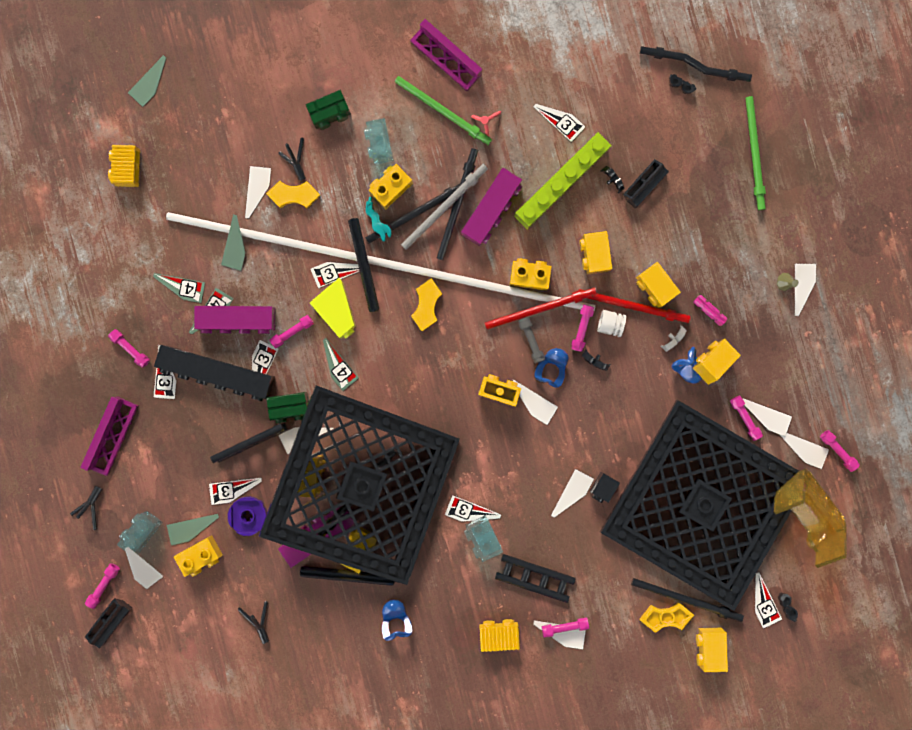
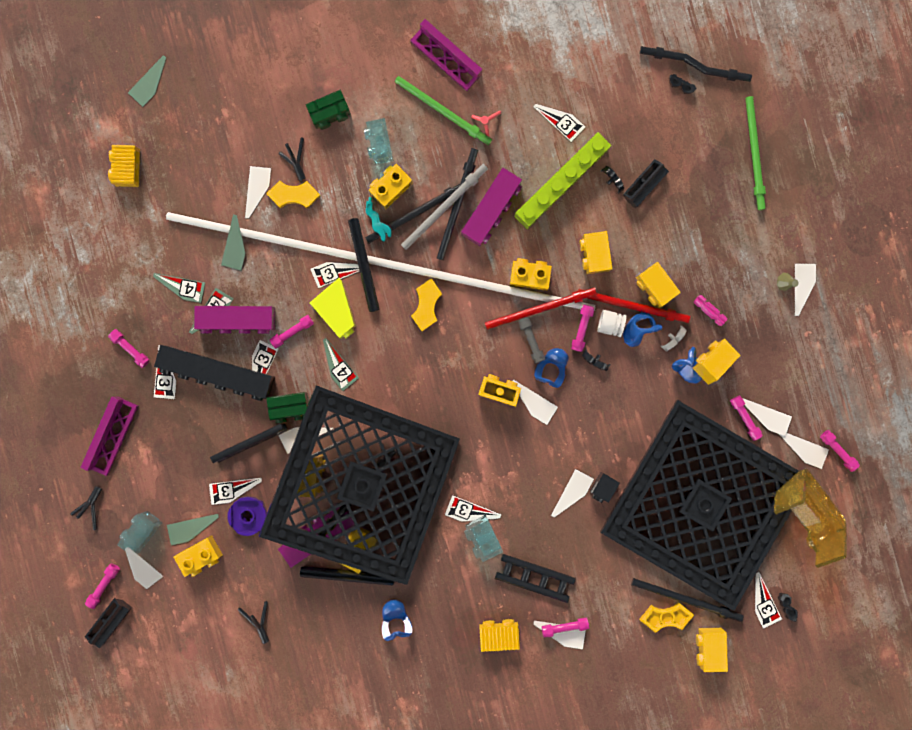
(633, 334): none -> blue piece

